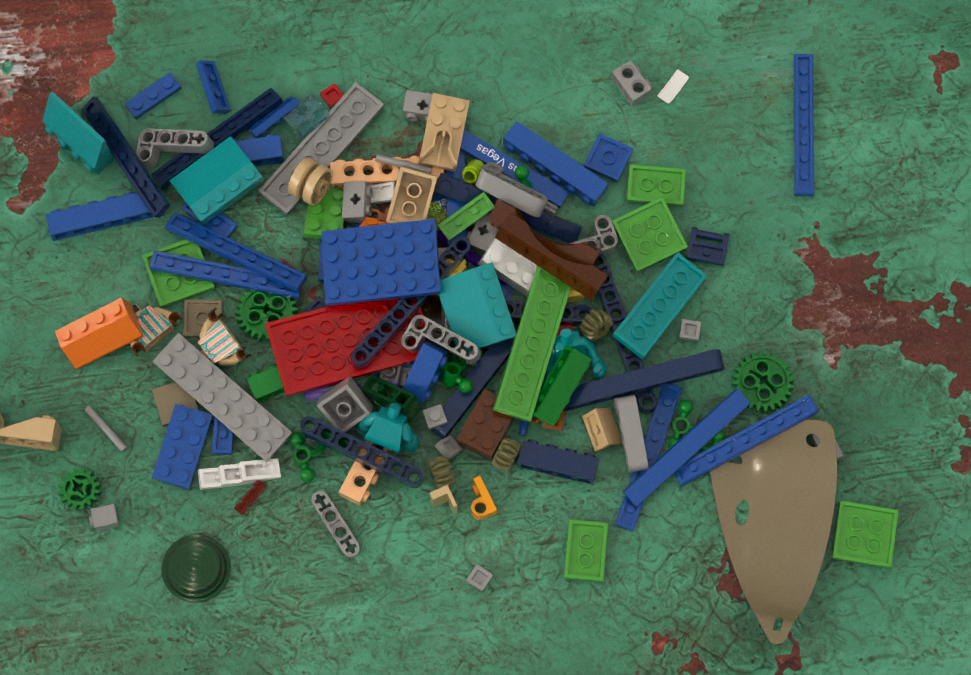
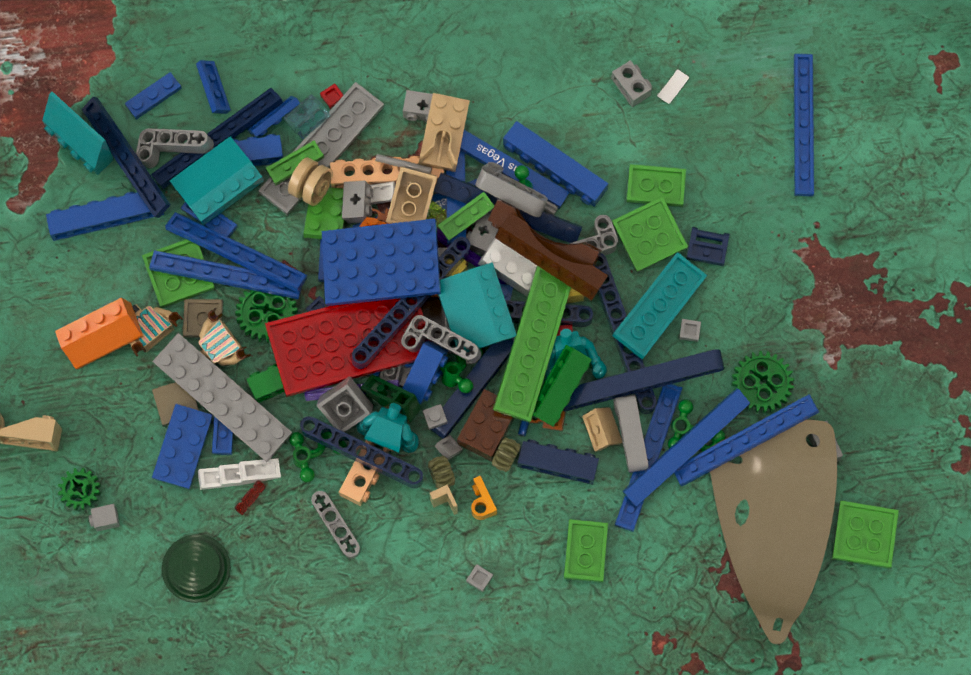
(106, 429): light grey bar -> none
(285, 167): none -> bright green plate
(472, 171): lime brick -> none
(596, 324): olive gear -> none
(608, 157): blue plate -> none

